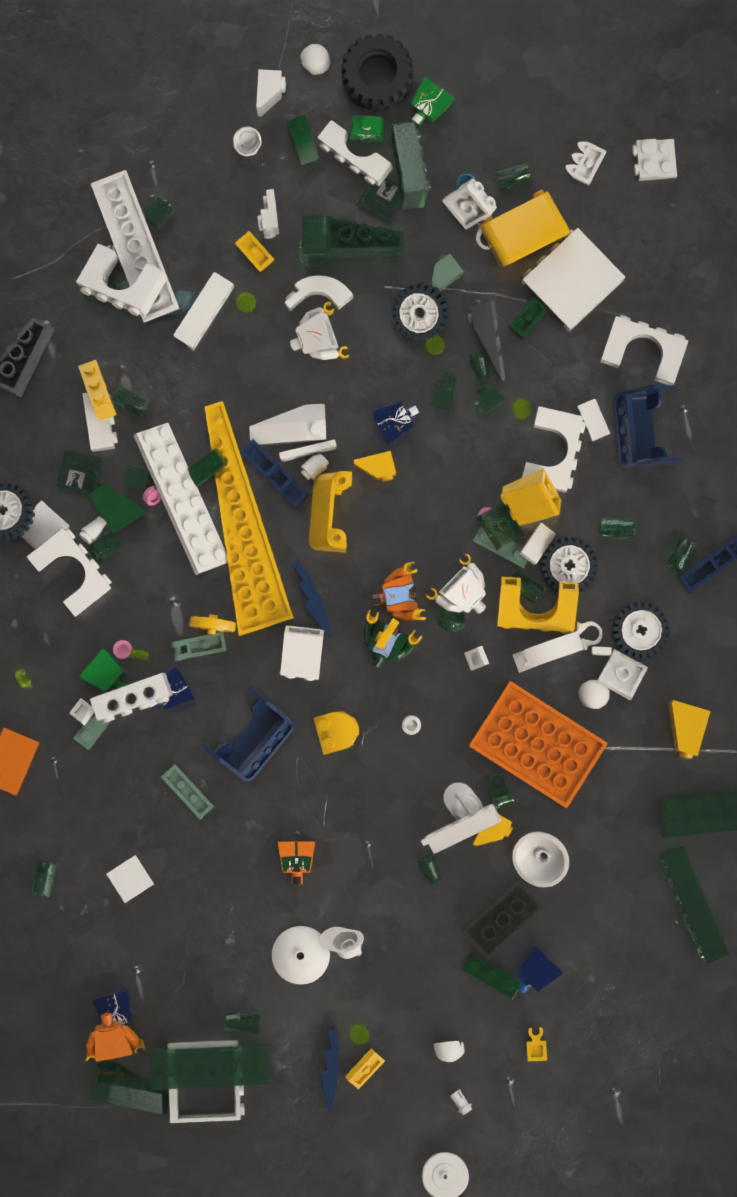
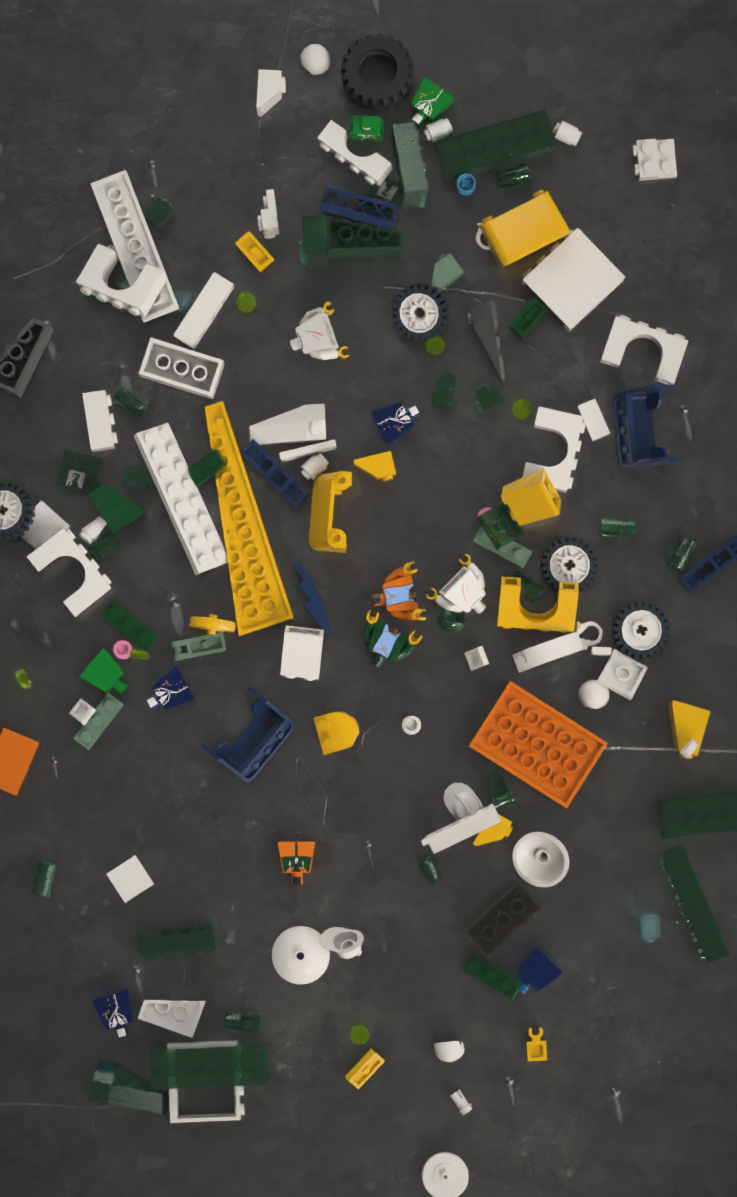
(97, 390): yellow arch -> none
(101, 703): white brick -> none
(112, 1040): orange torso -> none
(130, 625): none -> dark green plate
(151, 496): bright pink tile -> none
(173, 1015): none -> white wing
(177, 941): none -> clear green wedge
(181, 368): none -> white brick
(187, 791): sand green plate -> none
(247, 141): white hair -> none
(302, 140): dark green slope -> none
(319, 285): white arch -> none
(330, 1076): dark blue slope -> none
(356, 214): none -> dark blue fence
(382, 638): yellow plate -> none
(438, 130): none -> white brick
(470, 203): white plate -> none
(480, 365): clear green cone -> none
(495, 145): none -> clear green brick
(537, 543): white tile -> none
(567, 133): none -> white brick
(587, 162): white plate -> none
(649, 927): none -> clear light blue slope
(689, 748): none -> white tile

